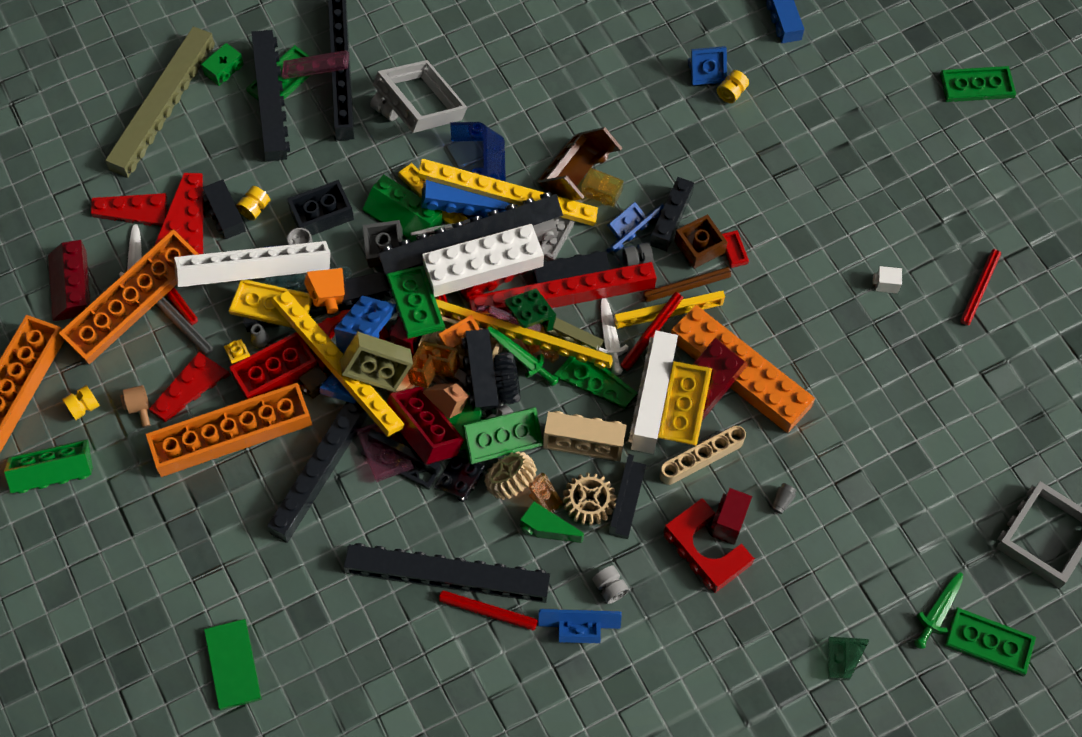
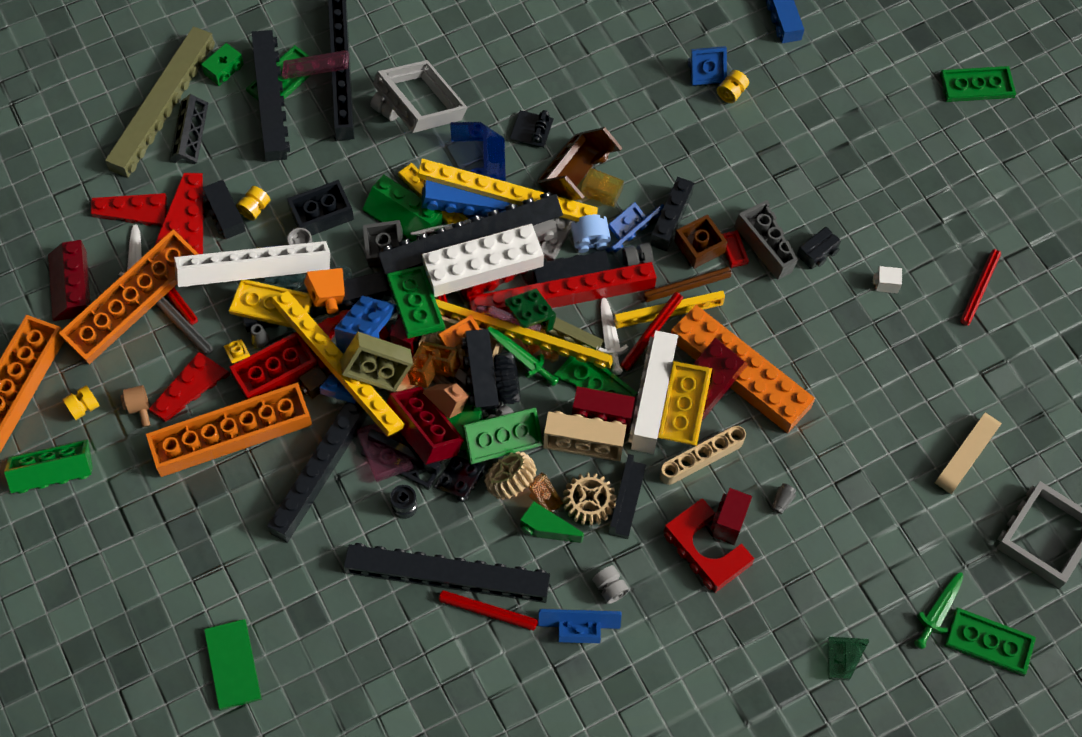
(185, 126): none -> black fence
(403, 501): none -> black wheel
(532, 128): none -> black hinge
(590, 233): none -> light blue brick
(603, 405): none -> dark red brick
(766, 239): none -> dark grey wedge
(819, 248): none -> black brick
(968, 453): none -> tan beam

